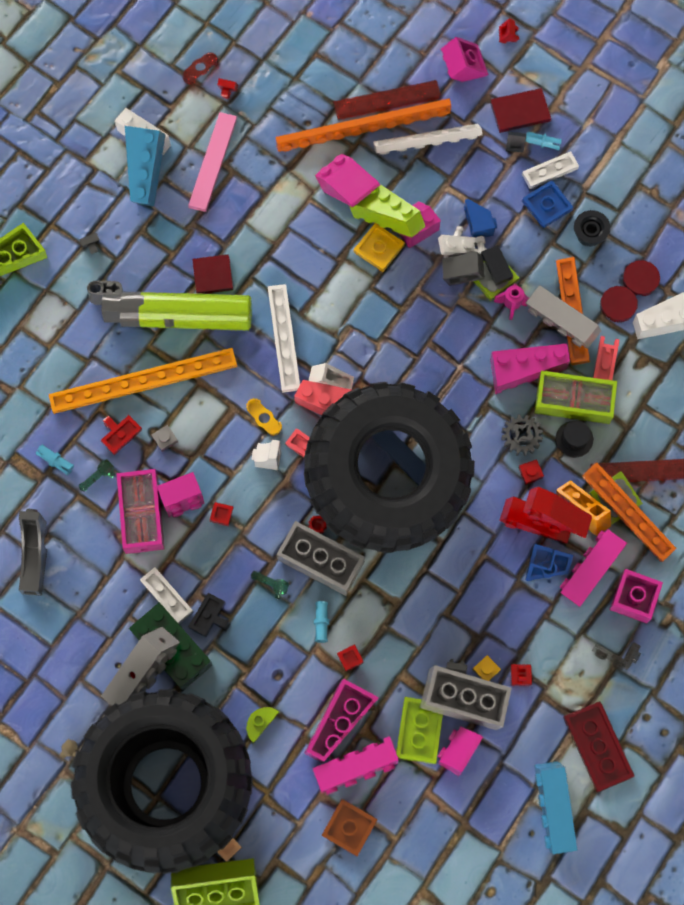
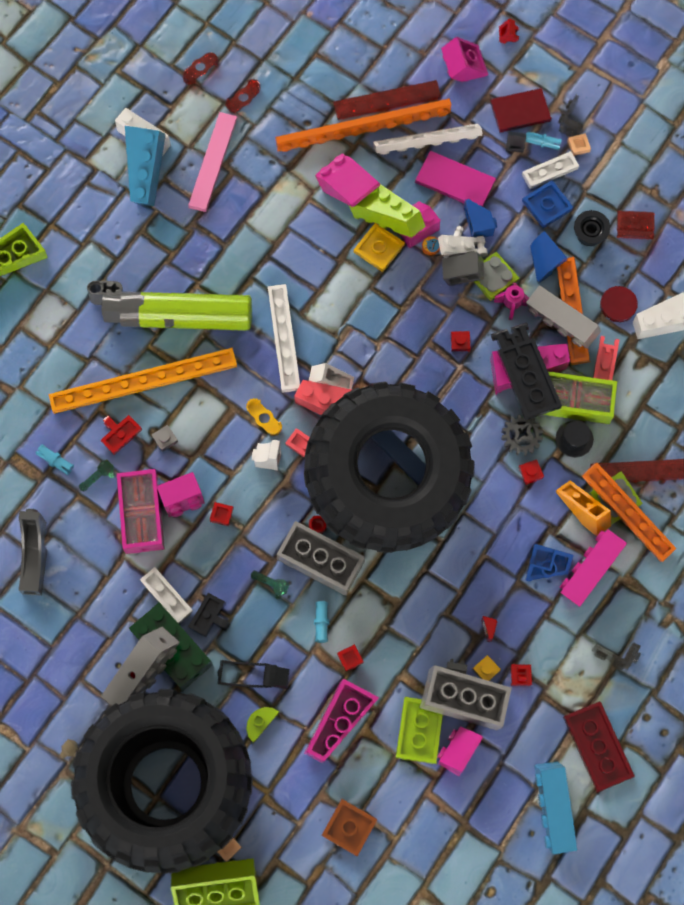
(90, 242): dark grey tile -> none
(212, 274): dark red tile -> none
(227, 86): red tile -> none
(251, 89): none -> clear red piece
(273, 675): none -> black piece
(356, 766): dark pink wedge -> none
(430, 246): none -> tile
(454, 179): none -> dark pink tile
(460, 341): none -> red plate
(489, 627): none -> red slope
(497, 265): black tile -> none
(526, 372): none -> black hinge
(545, 256): none -> blue slope
(546, 515): red wedge -> none
(568, 126): none -> clear smoke bracket
(579, 144): none -> light nougat plate
(635, 225): none -> clear red plate
(636, 596): dark pink brick -> none
(641, 277): dark red tile -> none

